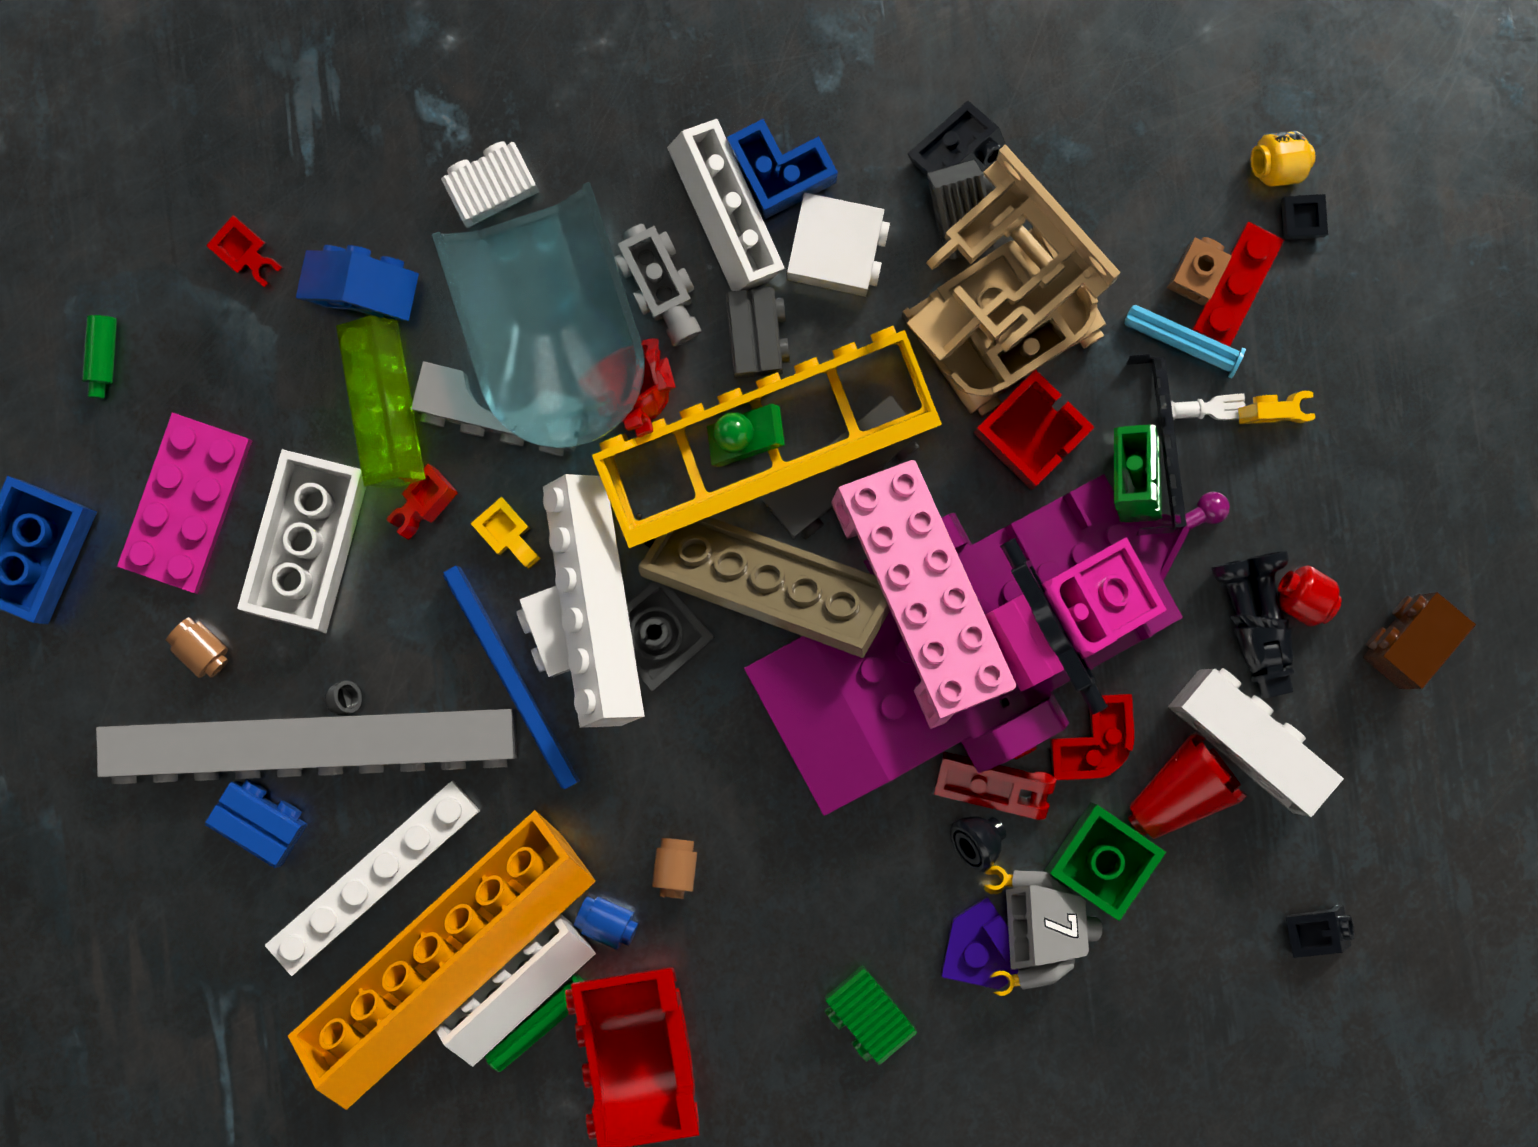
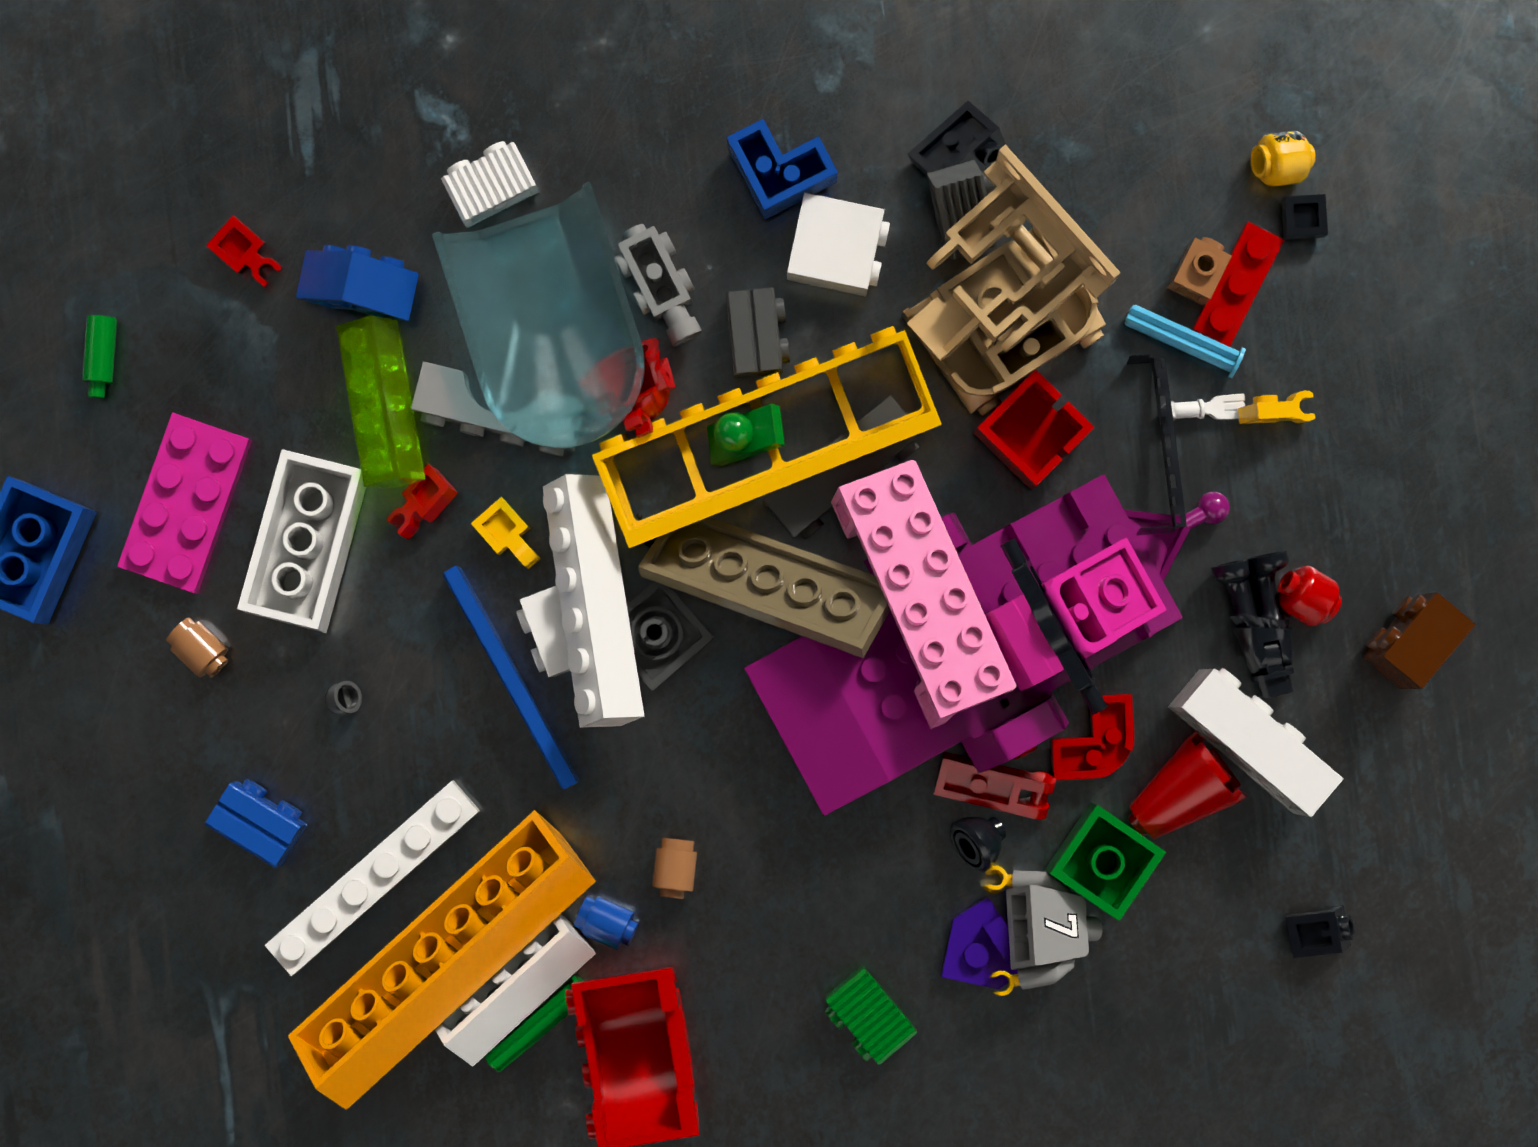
(306, 743): light grey brick -> none
(725, 206): white brick -> none
(1137, 473): green brick -> none

